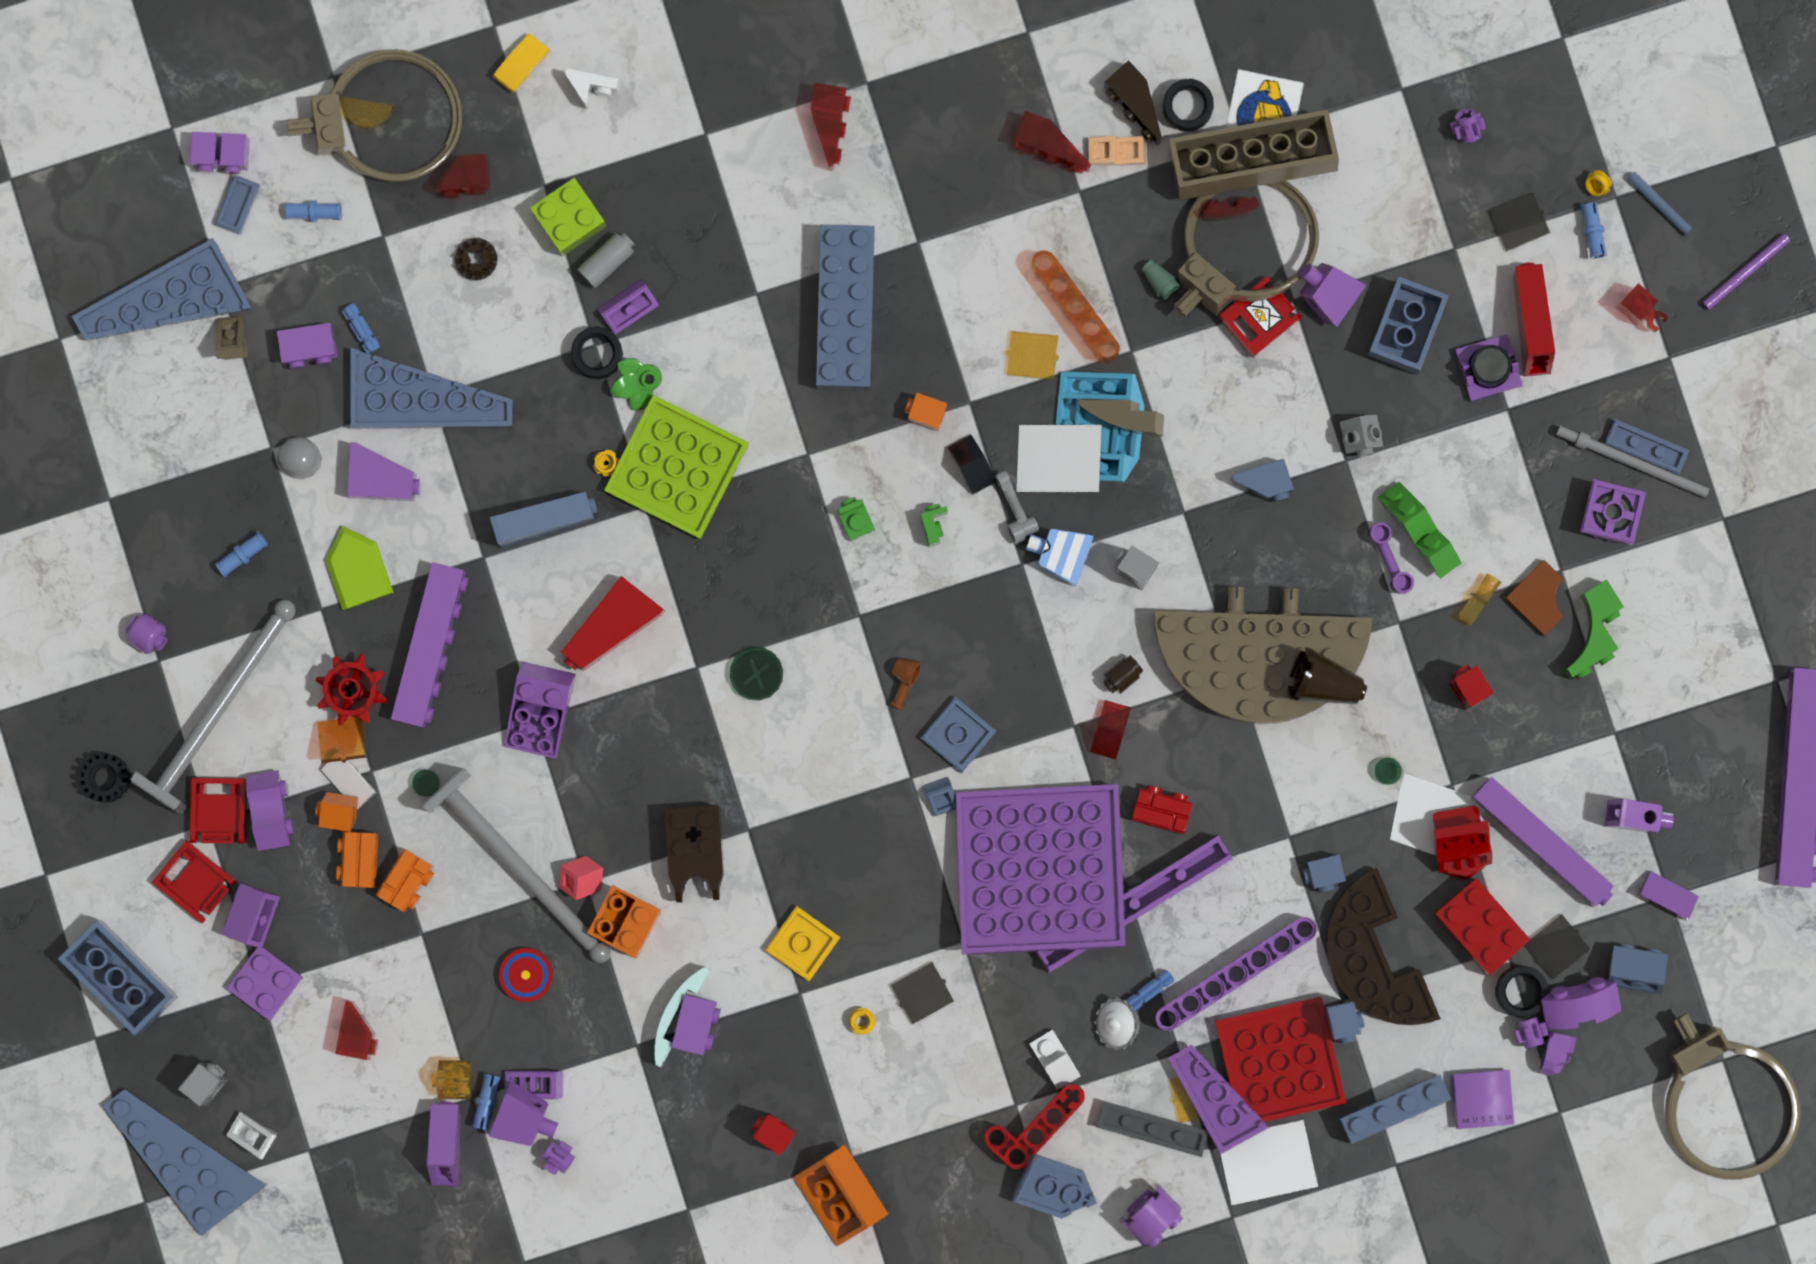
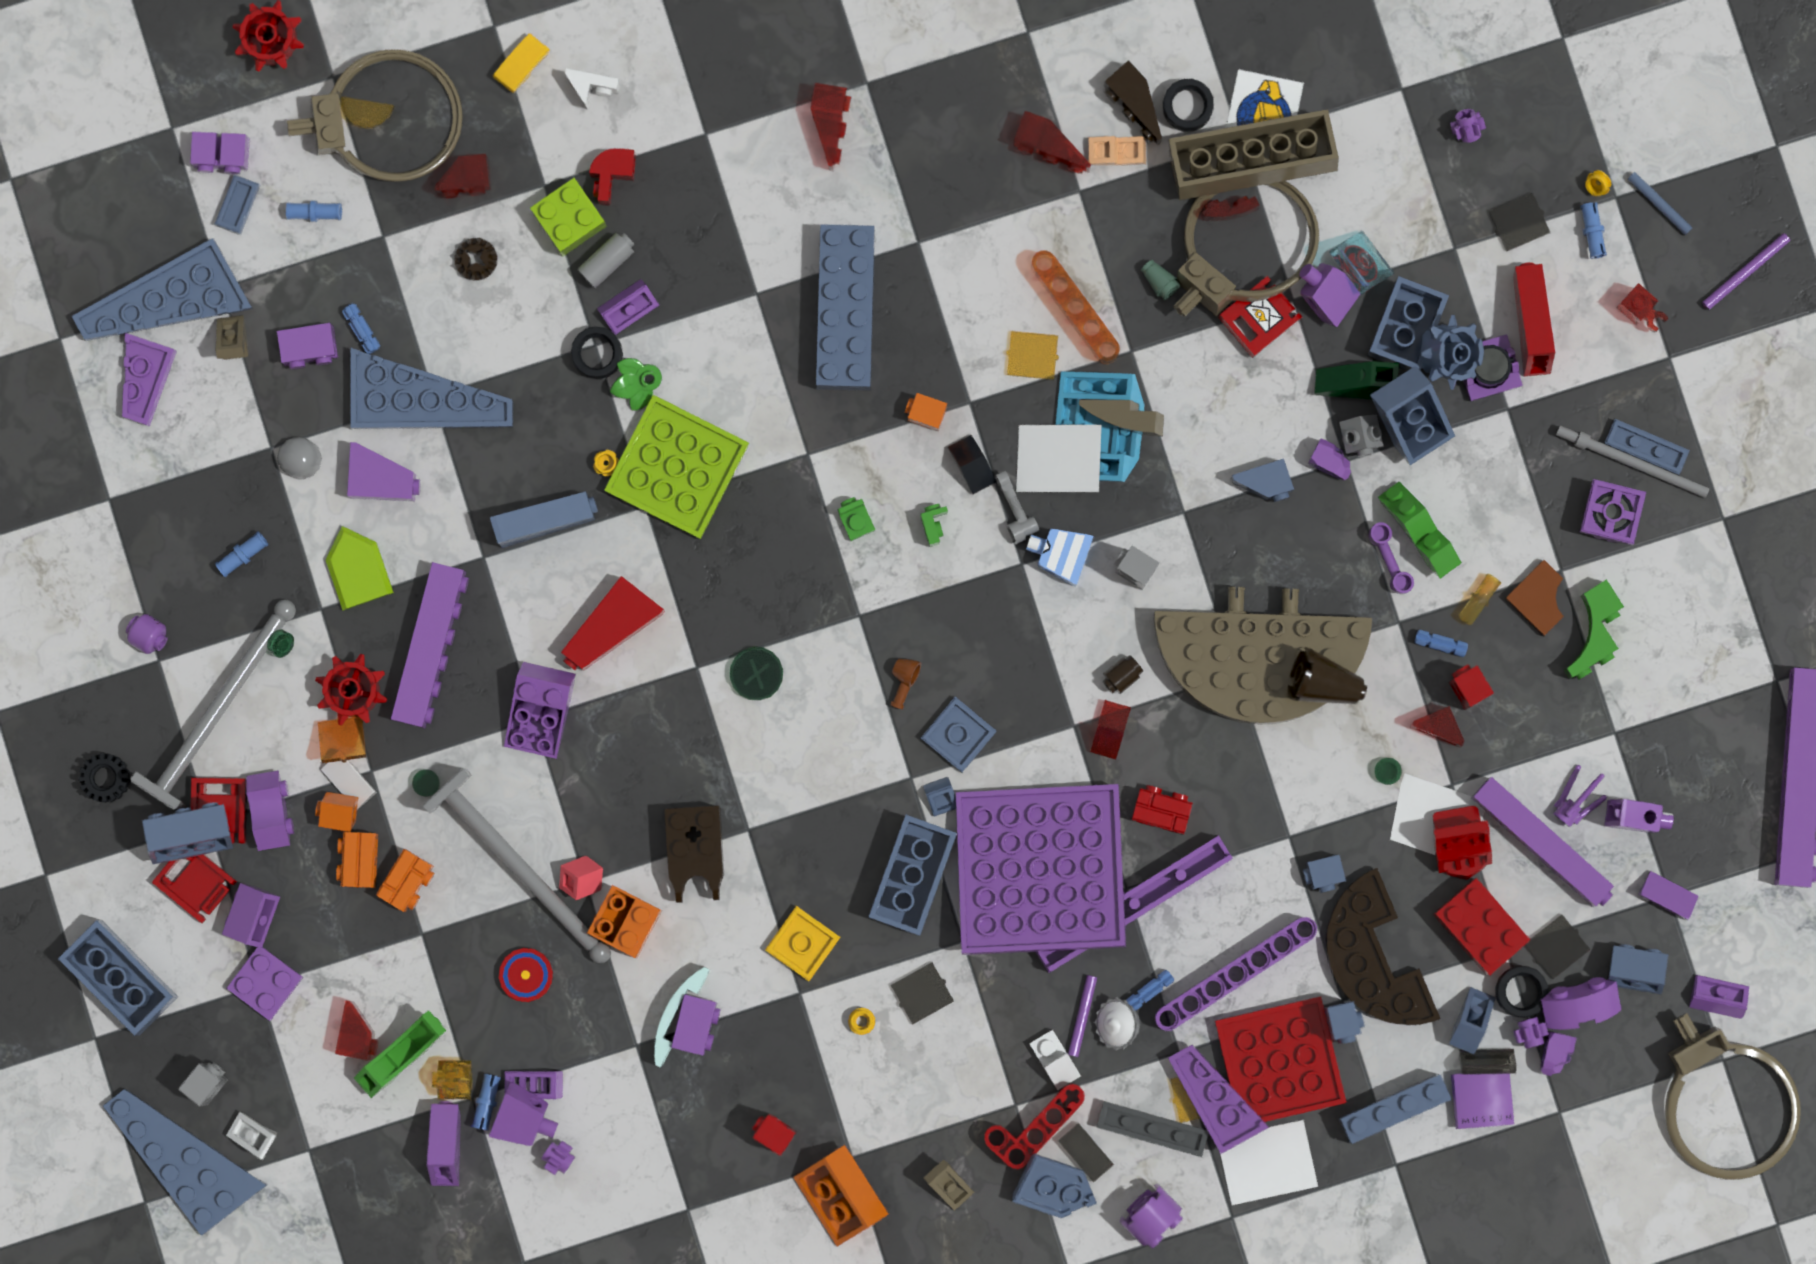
(145, 376): none -> medium lavender wing
(187, 833): none -> sand blue brick
(262, 22): none -> red brick
(280, 643): none -> clear green tile
(400, 1054): none -> bright green arch
(610, 165): none -> red brick
(912, 875): none -> sand blue brick
(948, 1184): none -> dark tan slope
(1082, 1016): none -> medium lavender bar
(1086, 1152): none -> clear smoke tile
(1330, 460): none -> medium lavender rock
(1354, 380): none -> dark green slope
(1361, 262): none -> clear light blue tile
(1412, 415): none -> sand blue brick
(1440, 726): none -> clear red slope
(1441, 643): none -> medium blue axle
(1451, 352): none -> sand blue brick
(1472, 1020): none -> sand blue slope
(1488, 1061): none -> clear smoke tile
(1569, 811): none -> medium lavender plant
(1719, 997): none -> medium lavender slope

